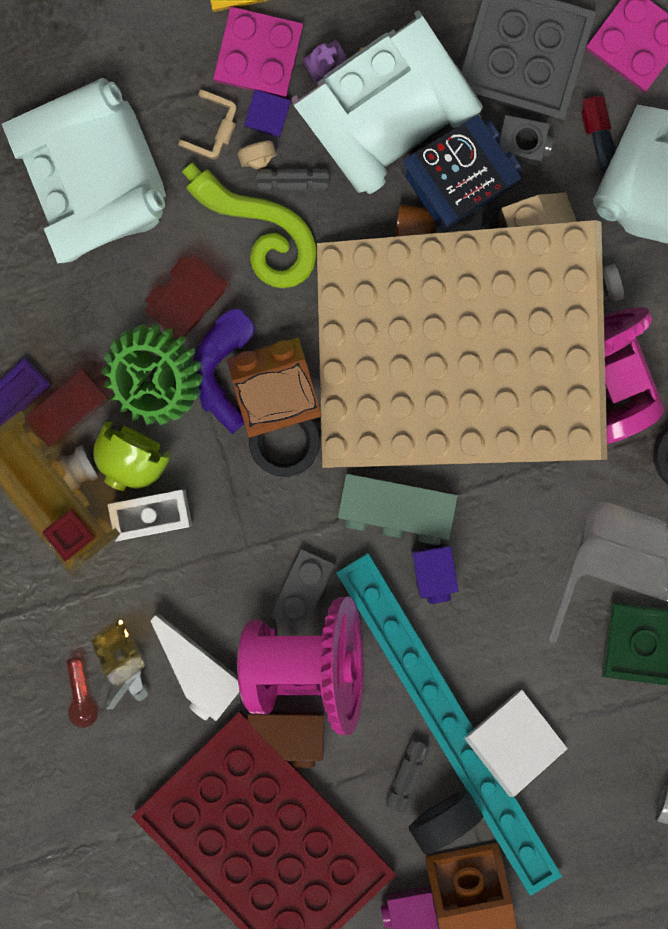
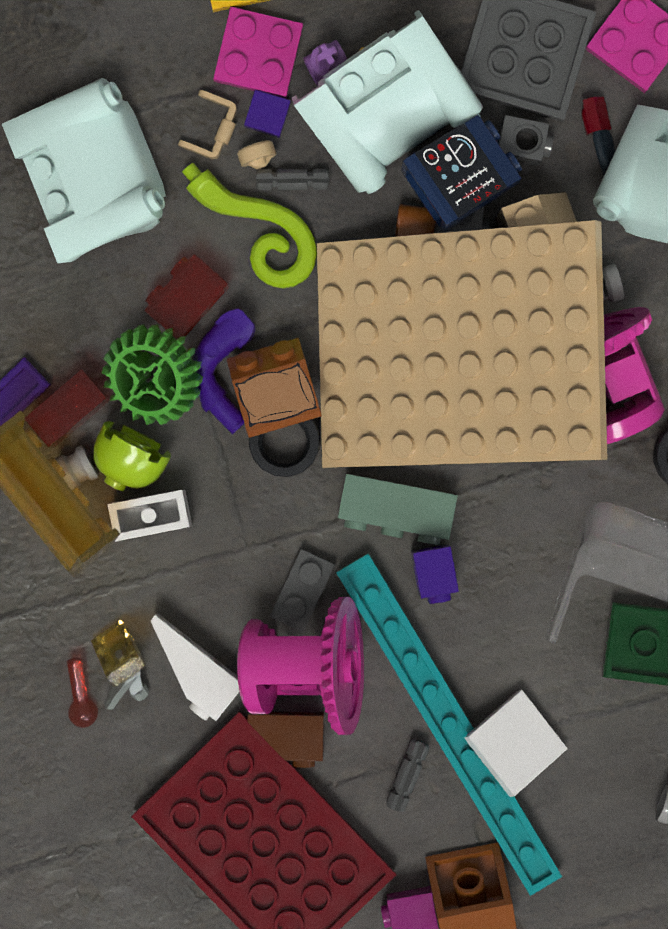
(68, 535): dark red tile -> none
(445, 822): black tyre -> none

